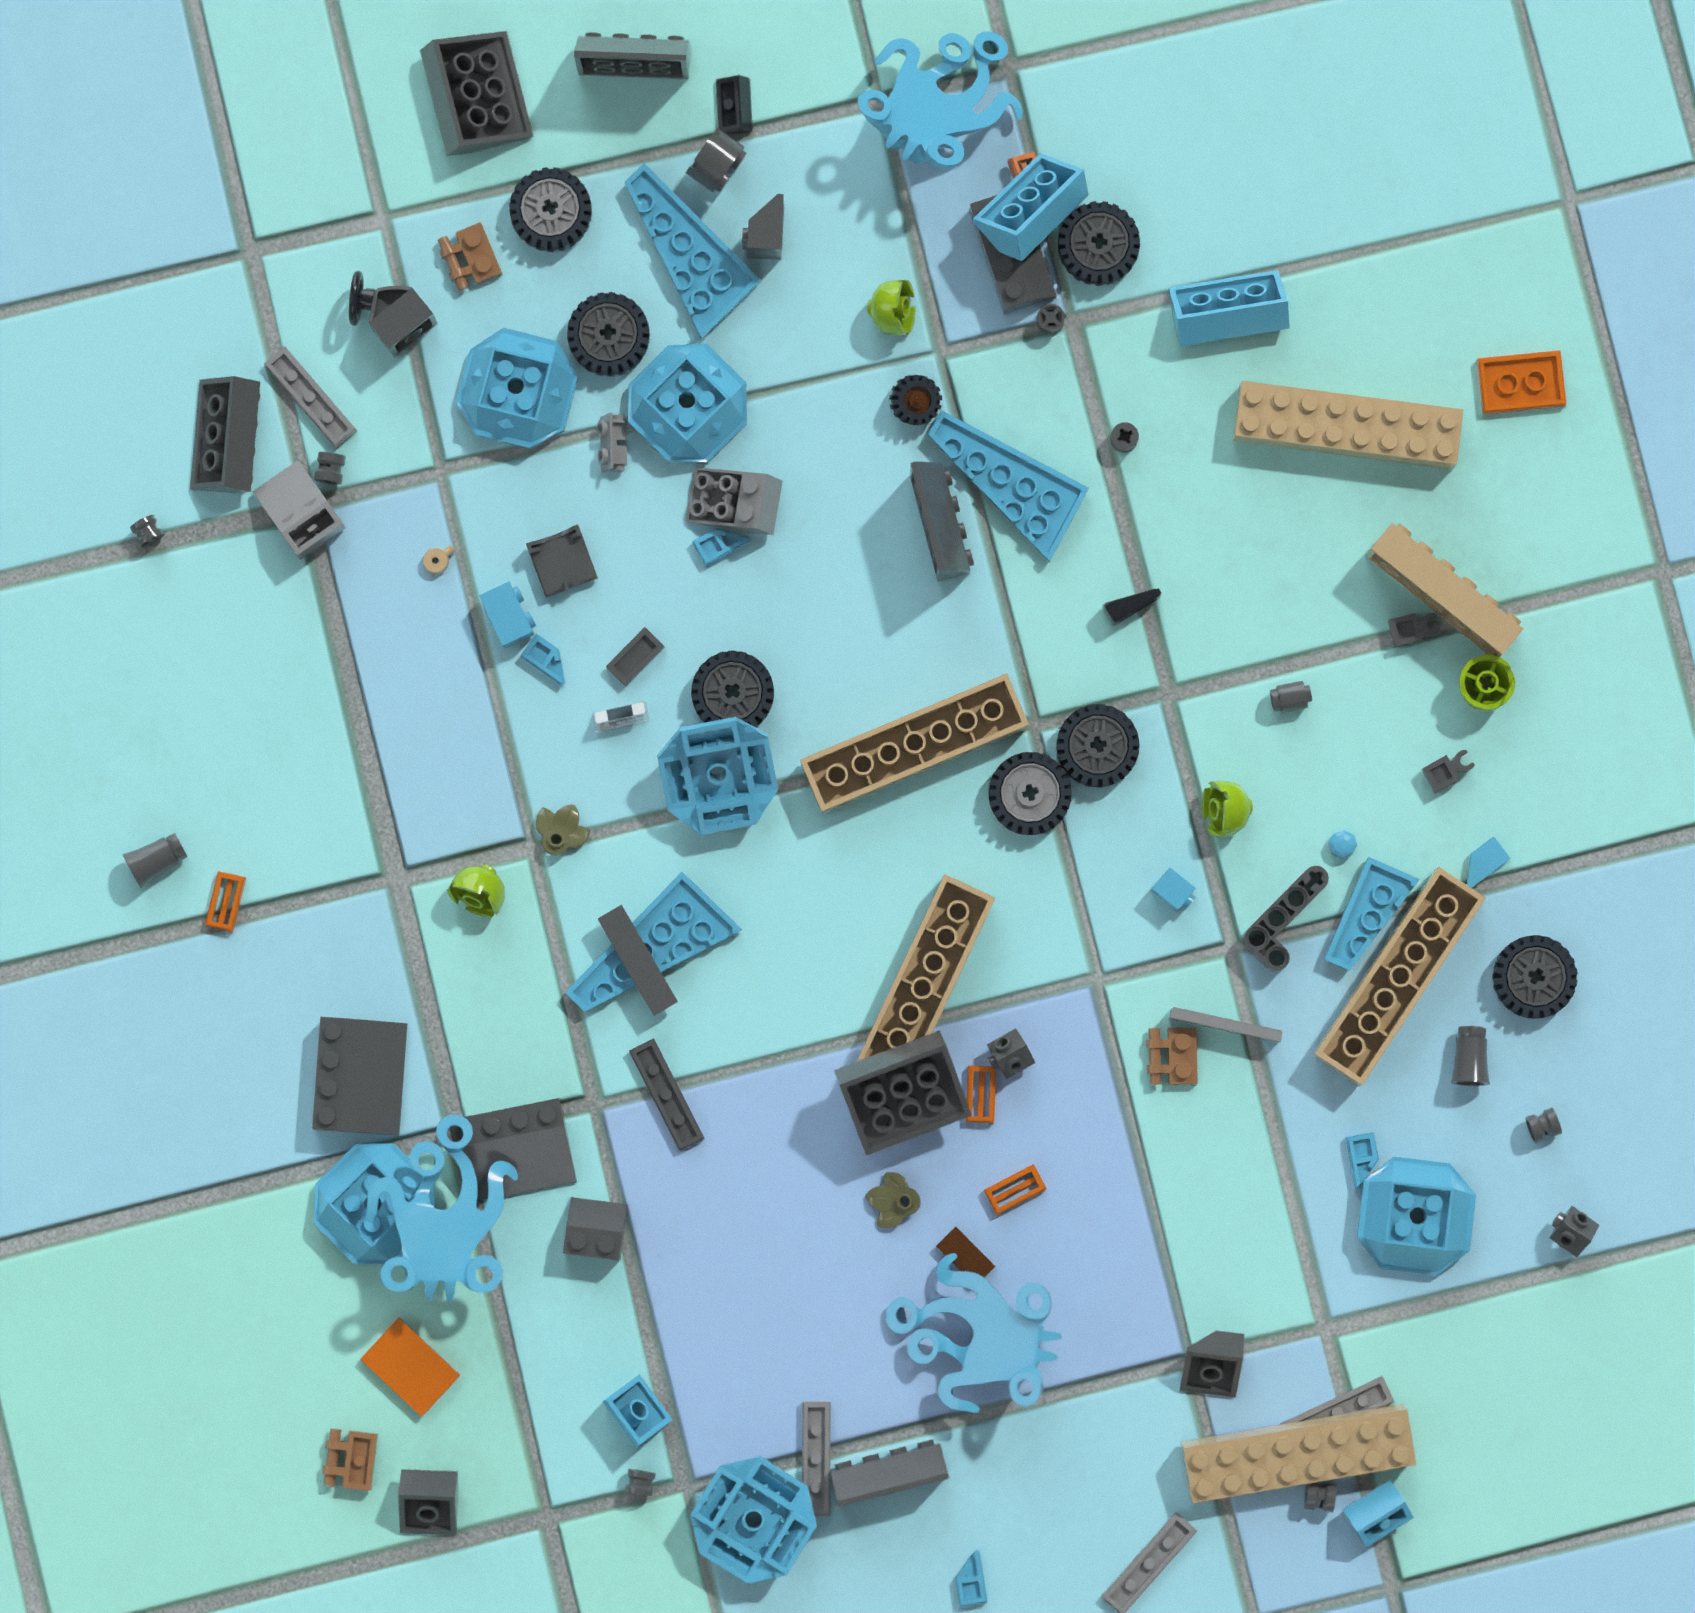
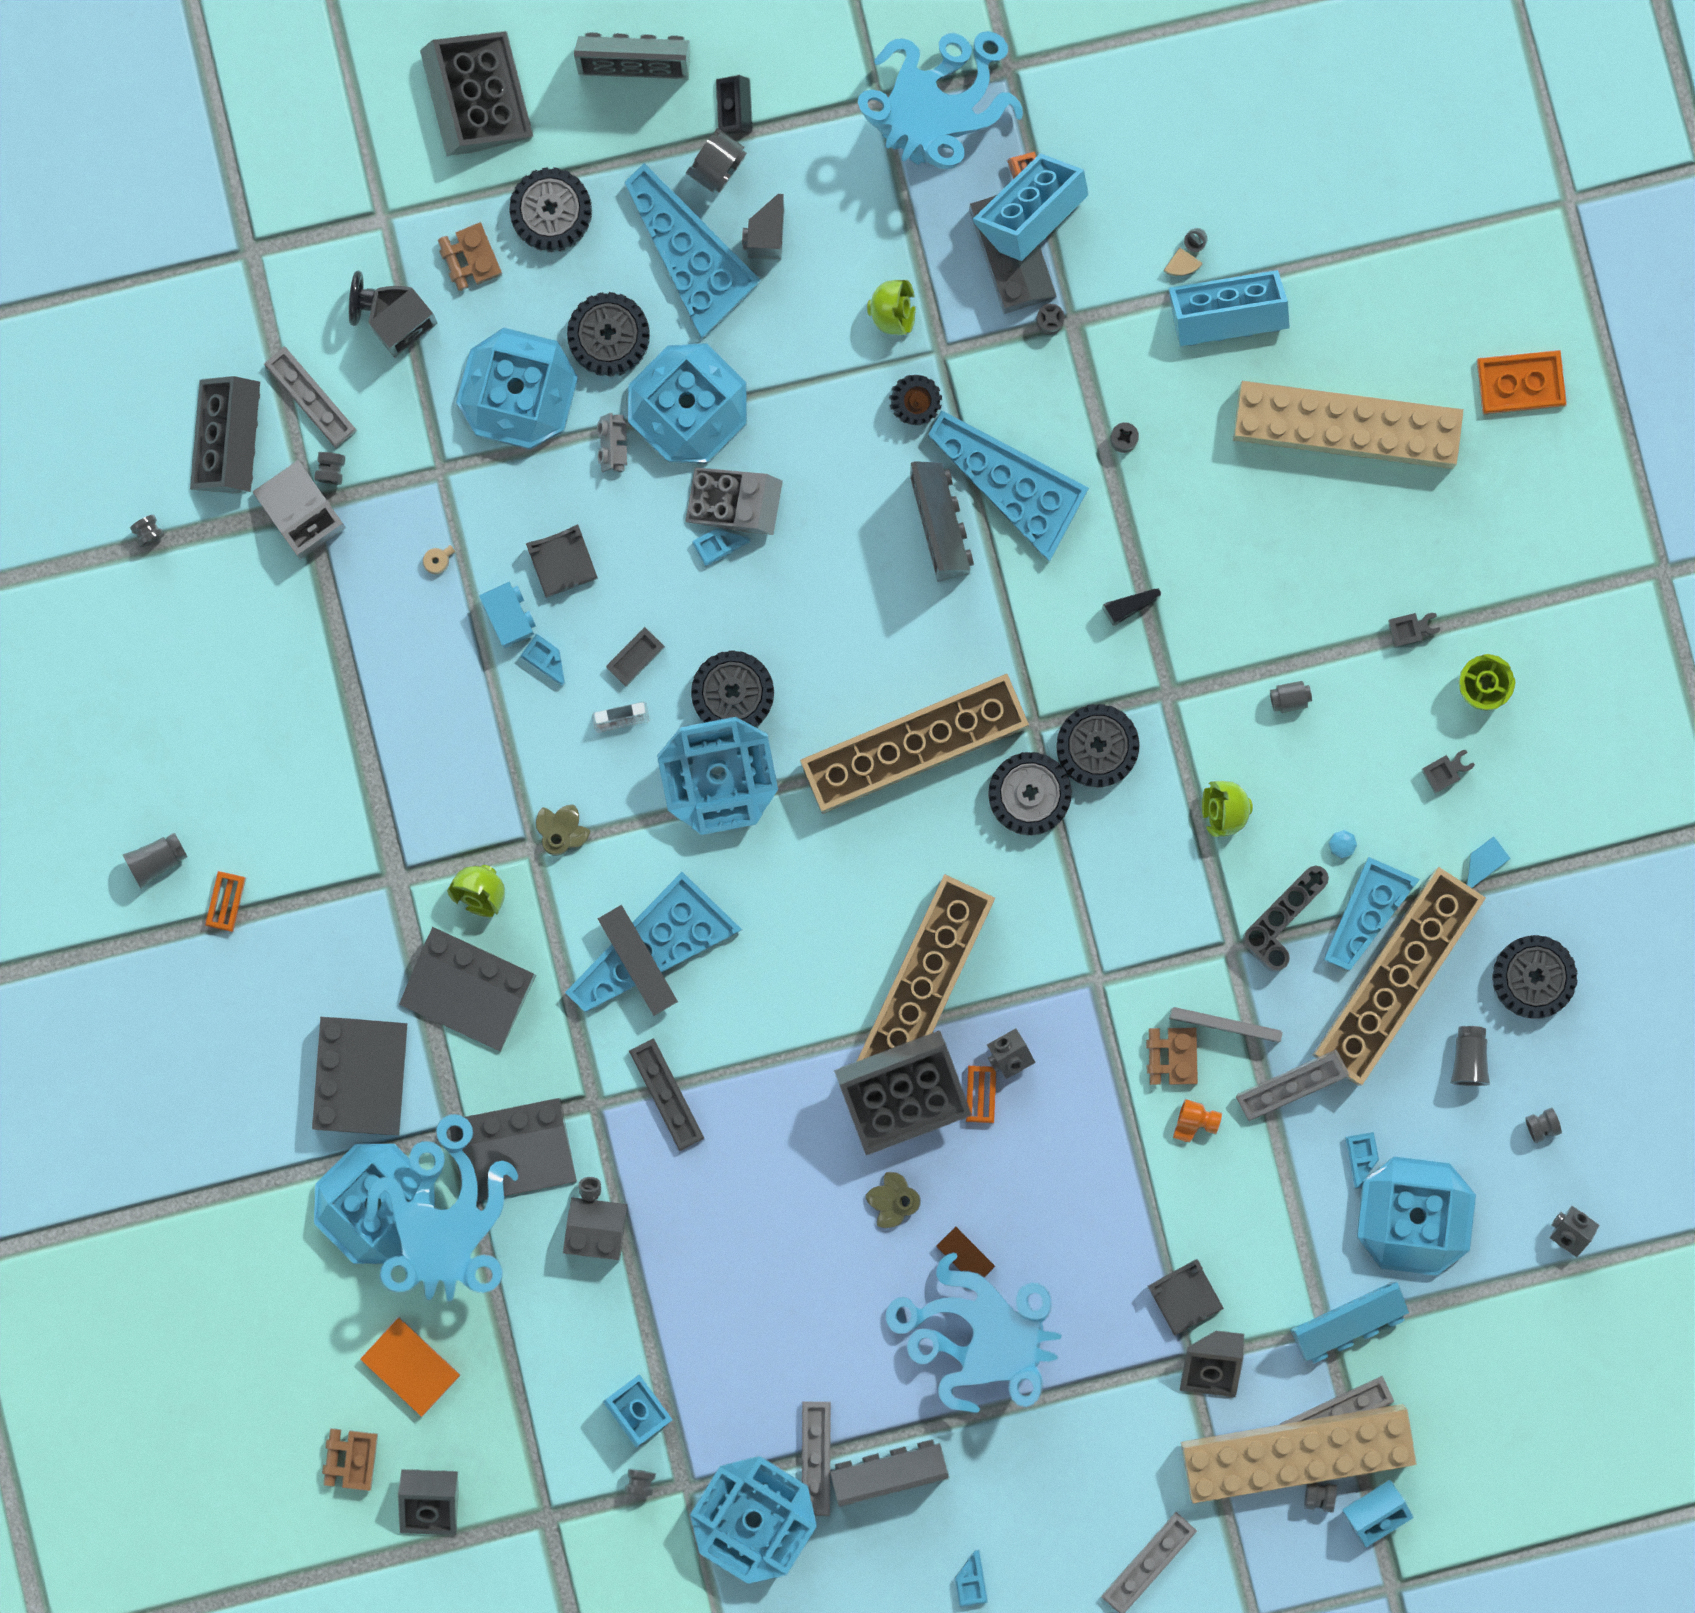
(467, 989): none -> dark grey slope
(590, 1188): none -> dark grey hinge
(993, 1200): orange tile -> none
(1116, 231): wheel -> none
(1174, 890): medium azure brick -> none
(1182, 264): none -> tan tile
(1185, 1297): none -> dark grey piece
(1192, 242): none -> dark grey hinge
(1193, 1117): none -> orange piece
(1292, 1085): none -> light grey tile
(1350, 1321): none -> medium azure slope
(1444, 590): tan brick -> none

